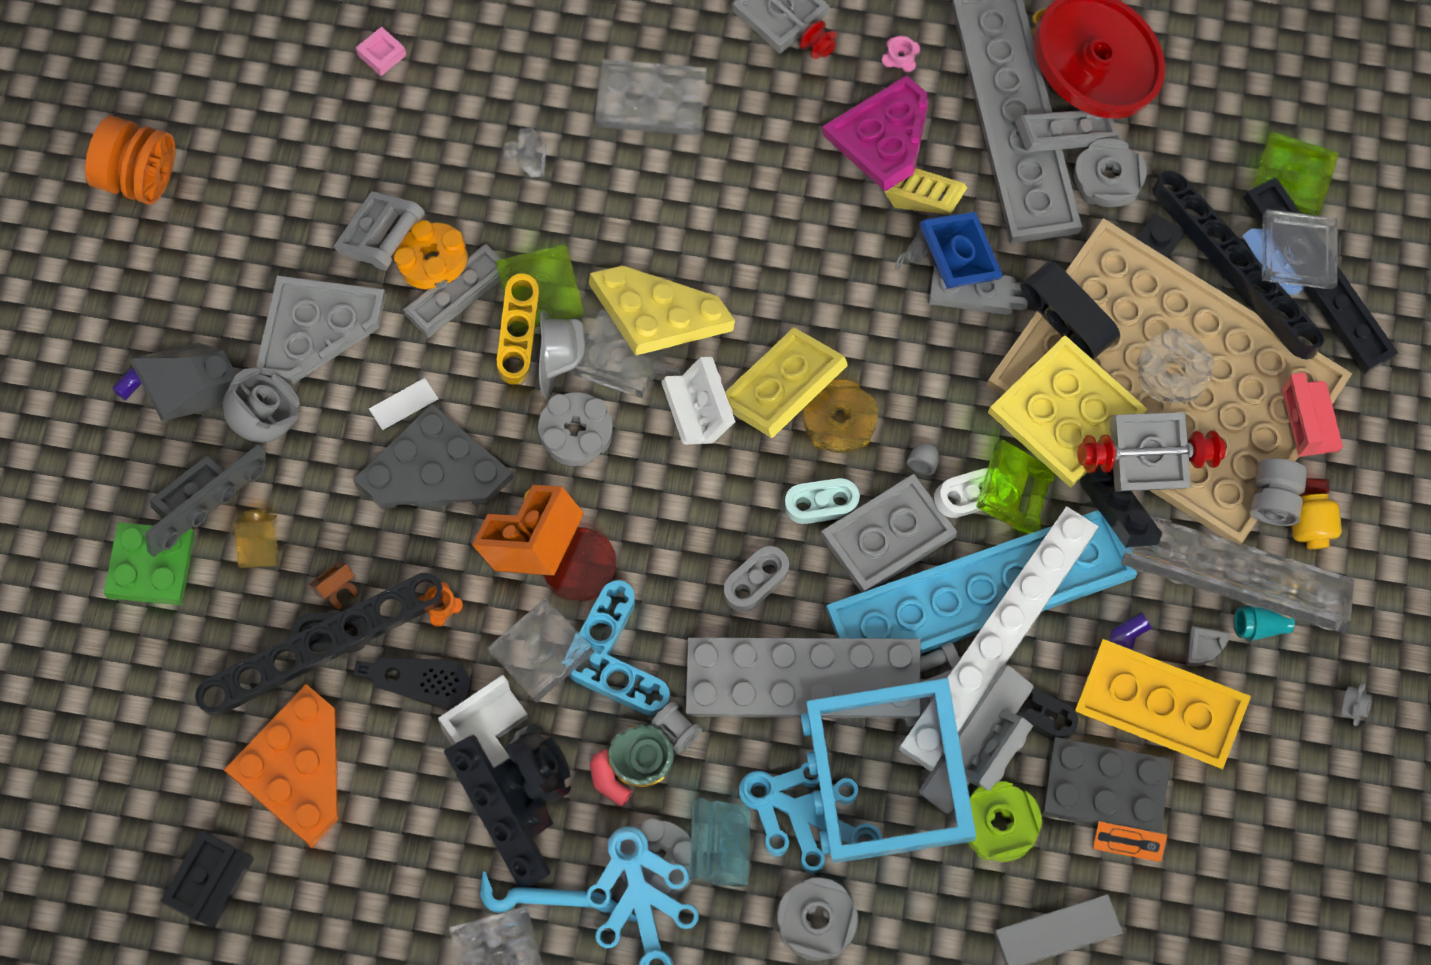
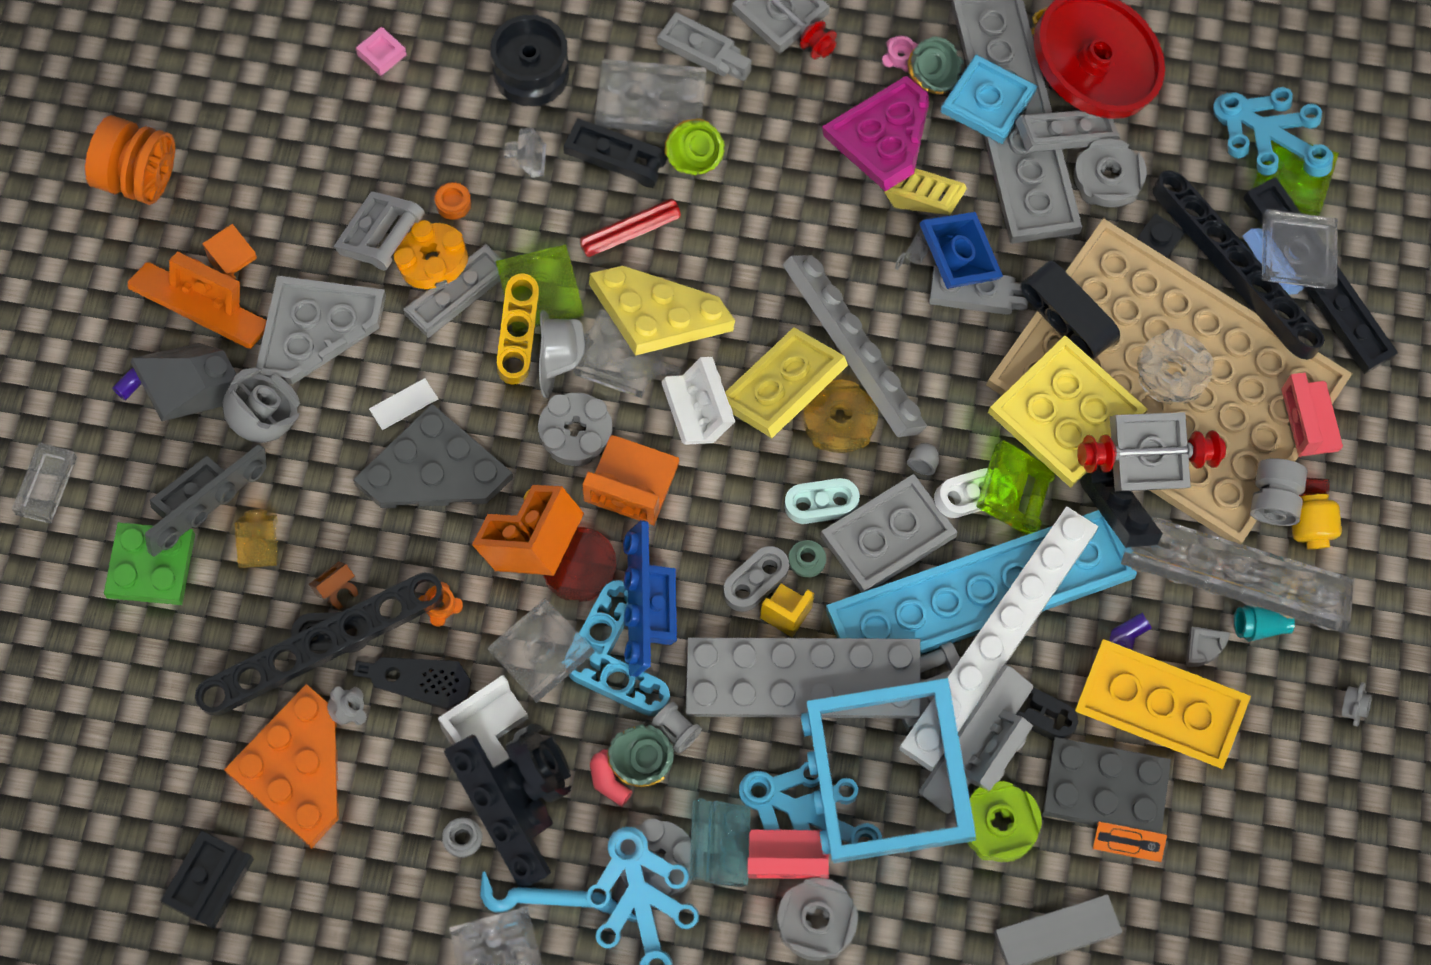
(44, 483): none -> clear tile
(200, 296): none -> orange bracket
(229, 251): none -> orange panel
(346, 706): none -> light grey plate
(453, 201): none -> orange tile
(458, 826): none -> light grey plate
(530, 60): none -> black wheel
(615, 152): none -> black plate
(630, 227): none -> axle
(631, 479): none -> orange bracket
(651, 601): none -> blue bracket
(694, 147): none -> lime hair
(704, 47): none -> light grey hinge
(786, 855): none -> coral panel
(787, 609): none -> yellow panel
(803, 568): none -> sand green plate
(853, 343): none -> light grey plate
(935, 65): none -> sand green hair
(988, 99): none -> medium azure tile
(1272, 128): none -> medium azure plant

